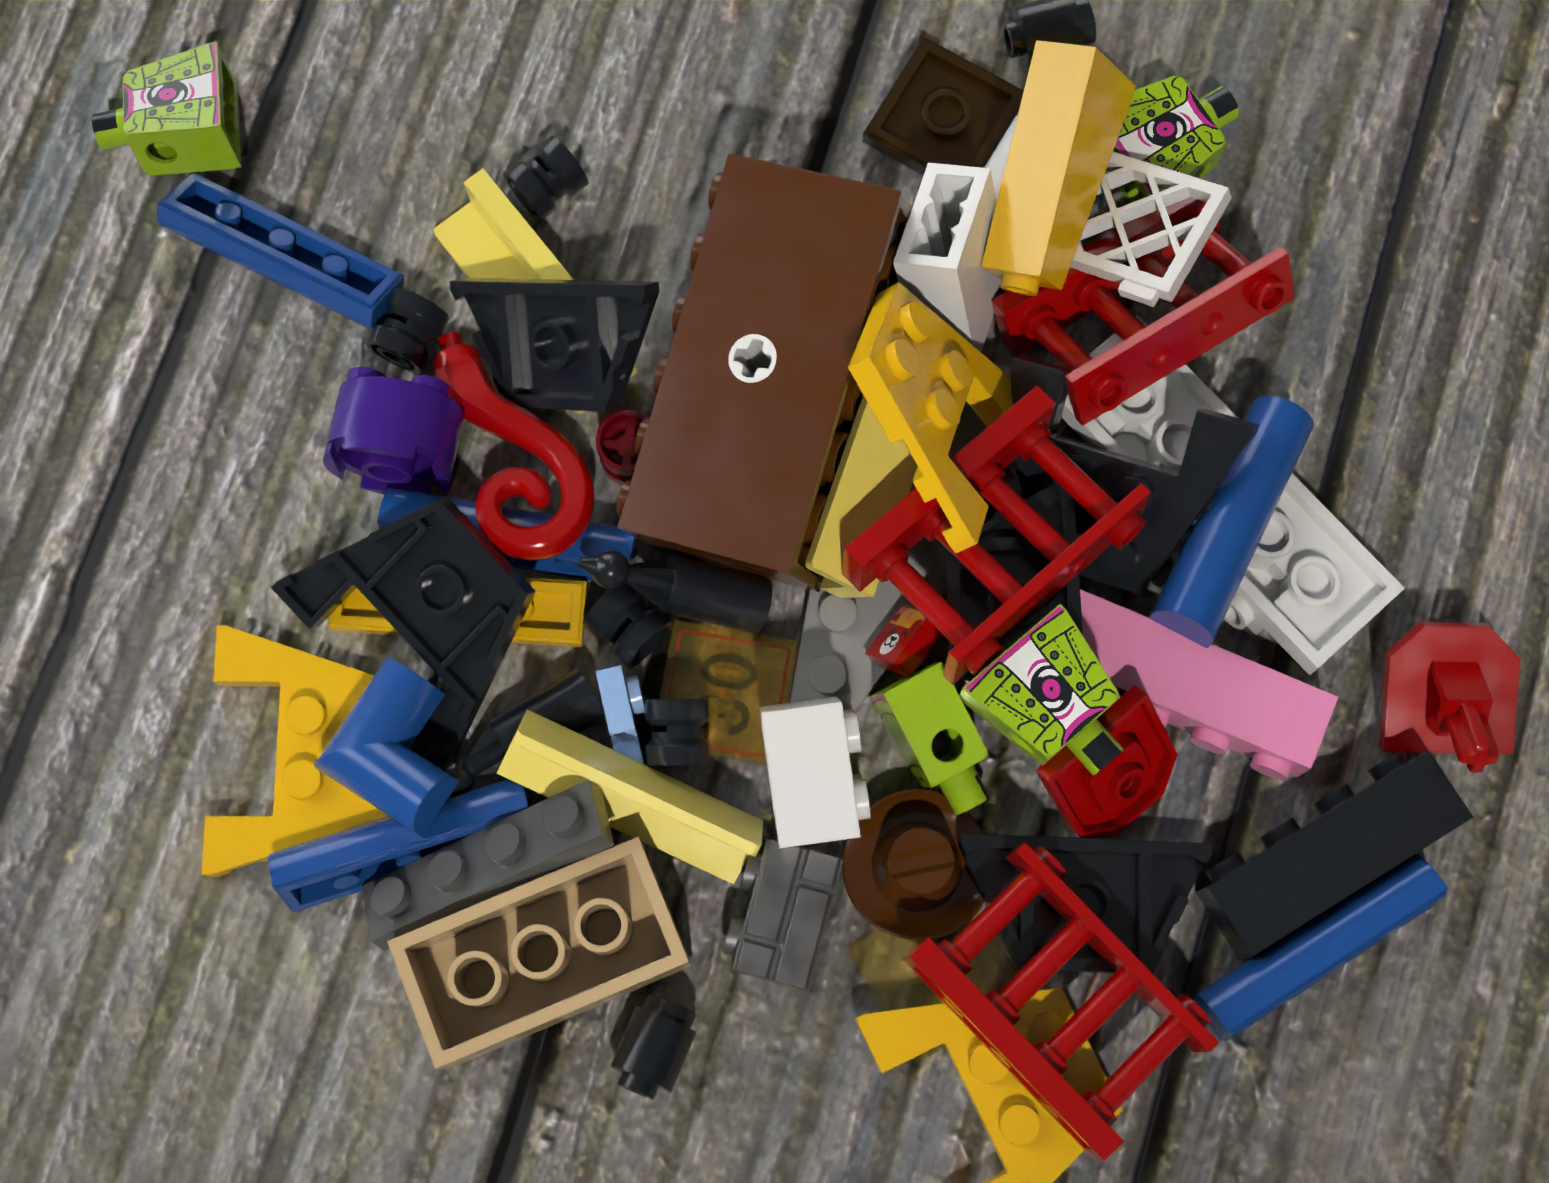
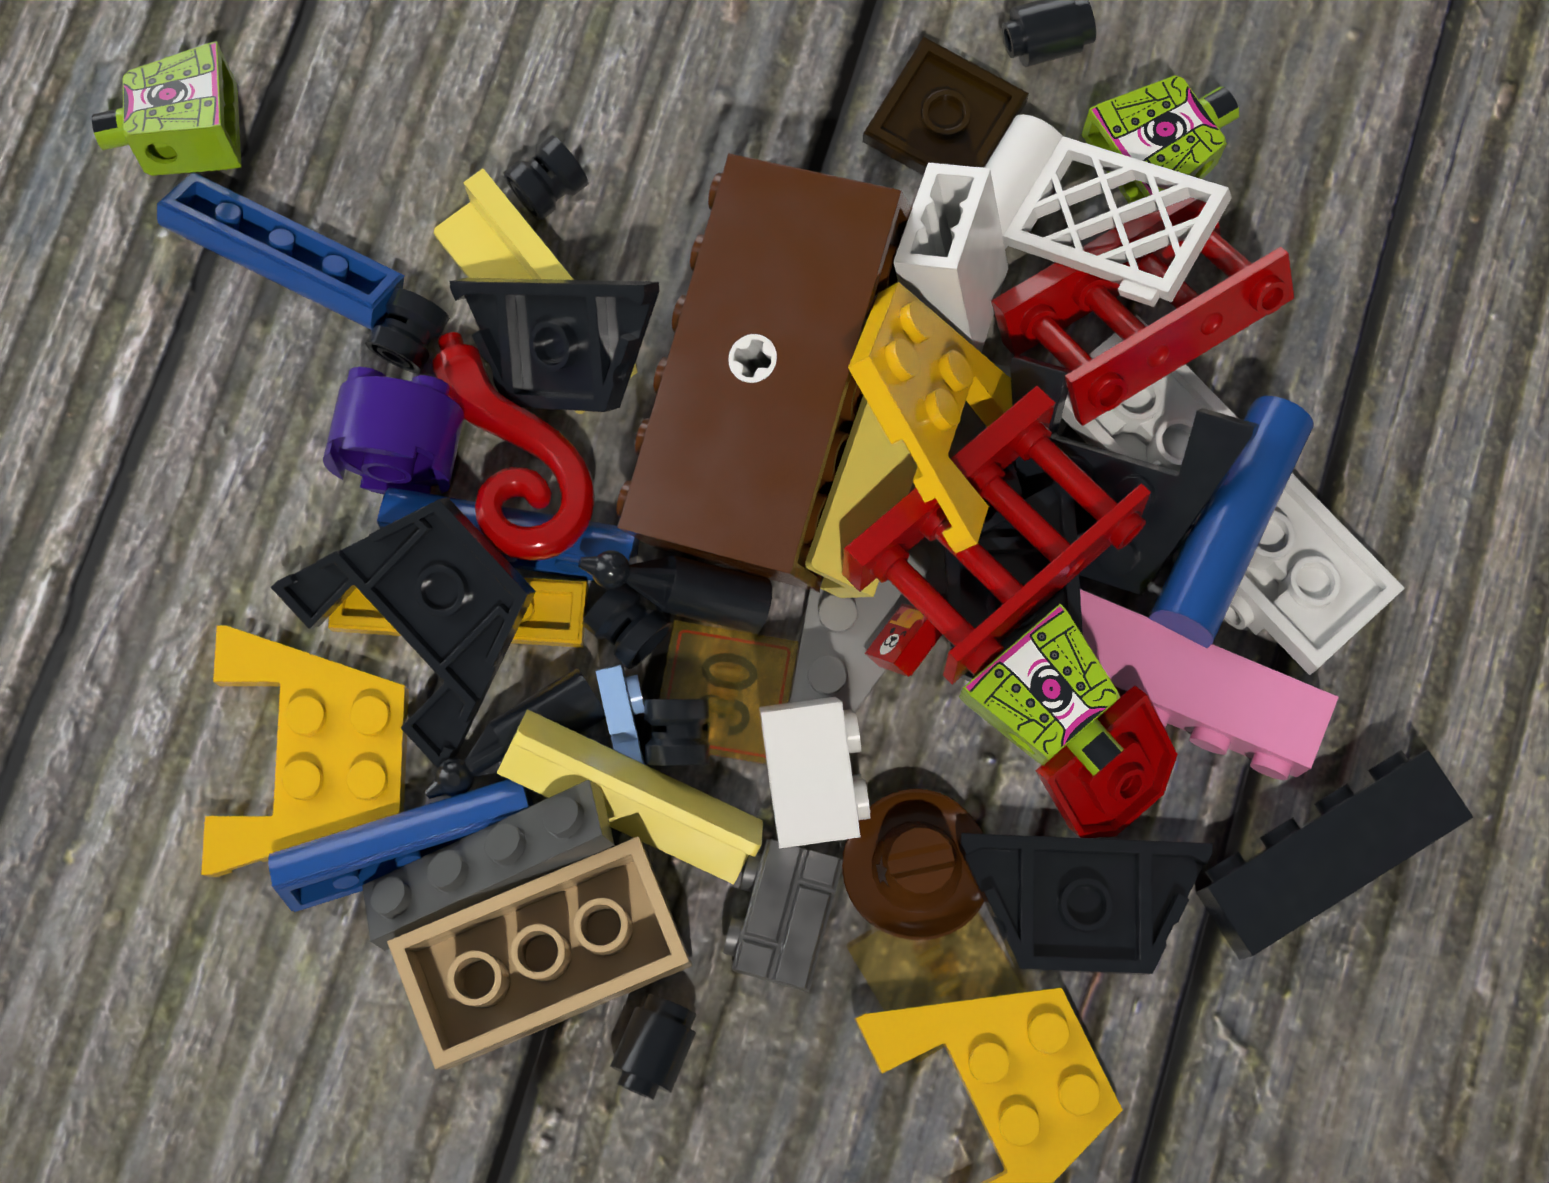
(373, 751): blue brick -> none
(617, 438): dark red wheel -> none
(918, 710): lime torso -> none
(1041, 1065): red fence -> none
(1055, 164): yellow slope -> none
(1320, 947): blue brick -> none
(1450, 693): red piece -> none

